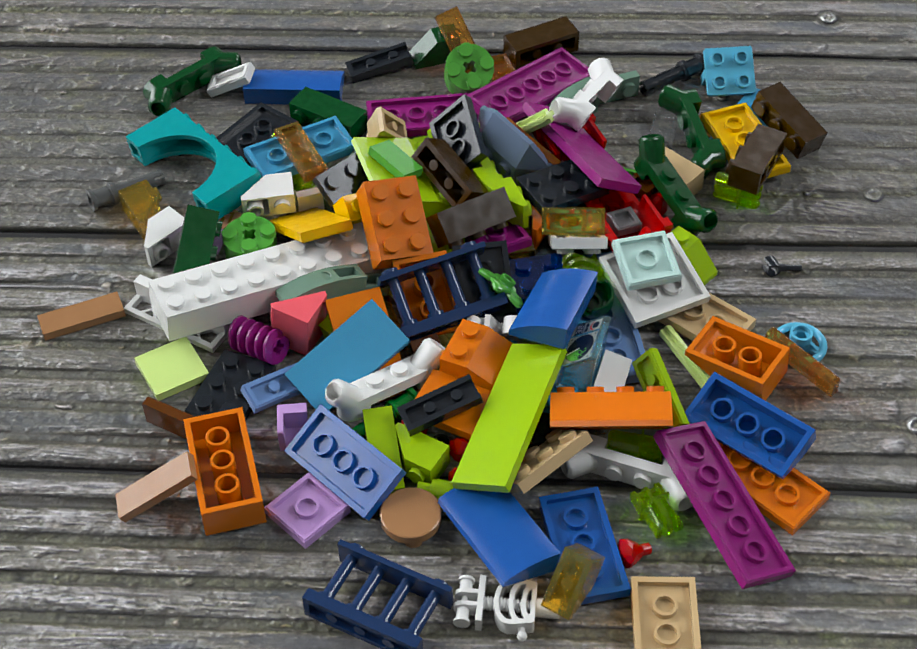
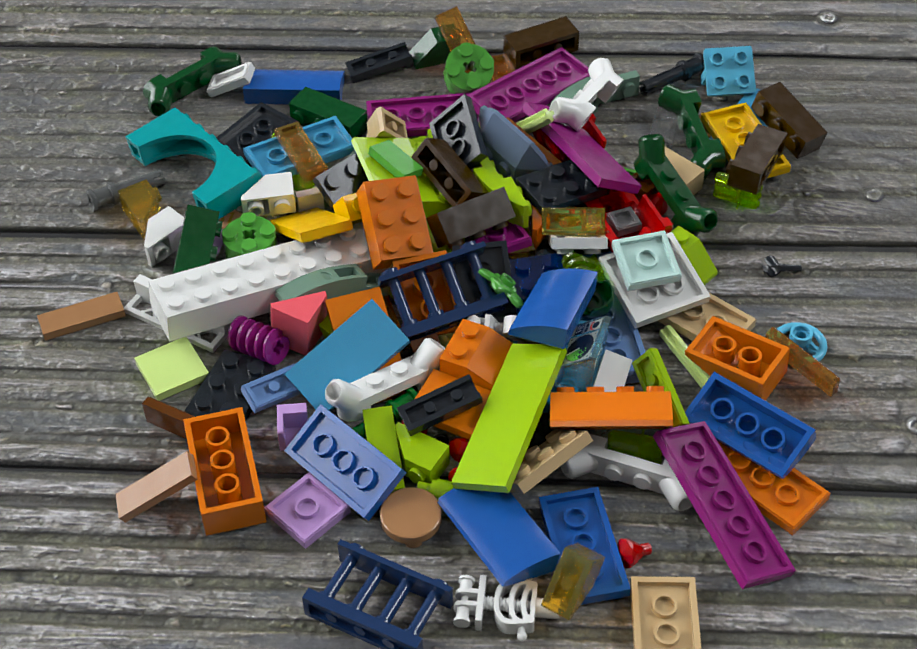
(656, 510): clear neon green arm -> none

